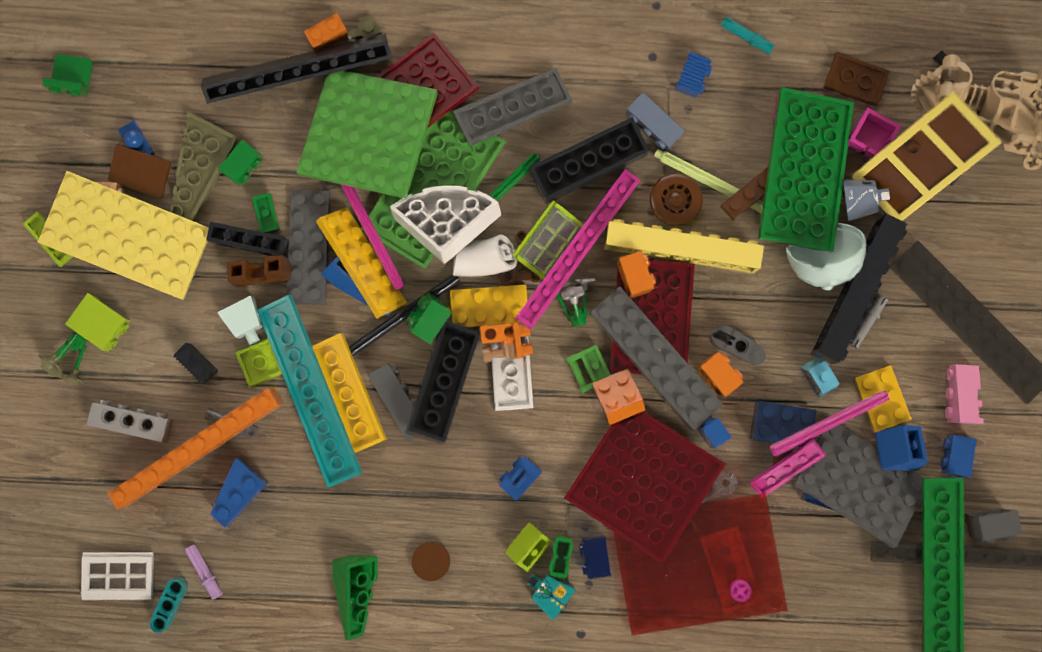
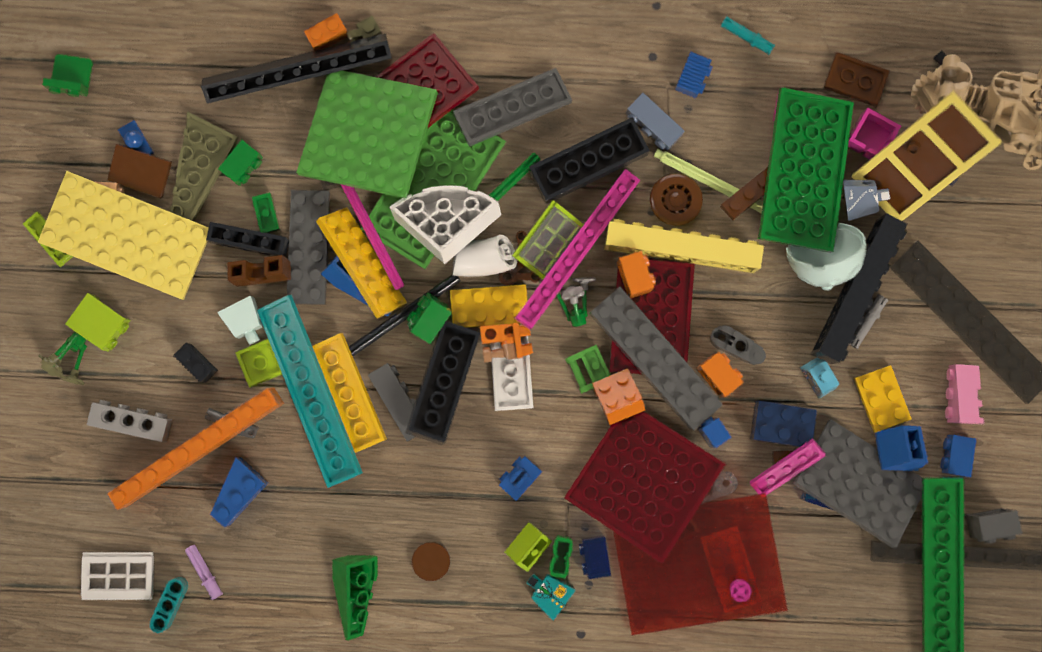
(829, 423): dark pink axle -> none

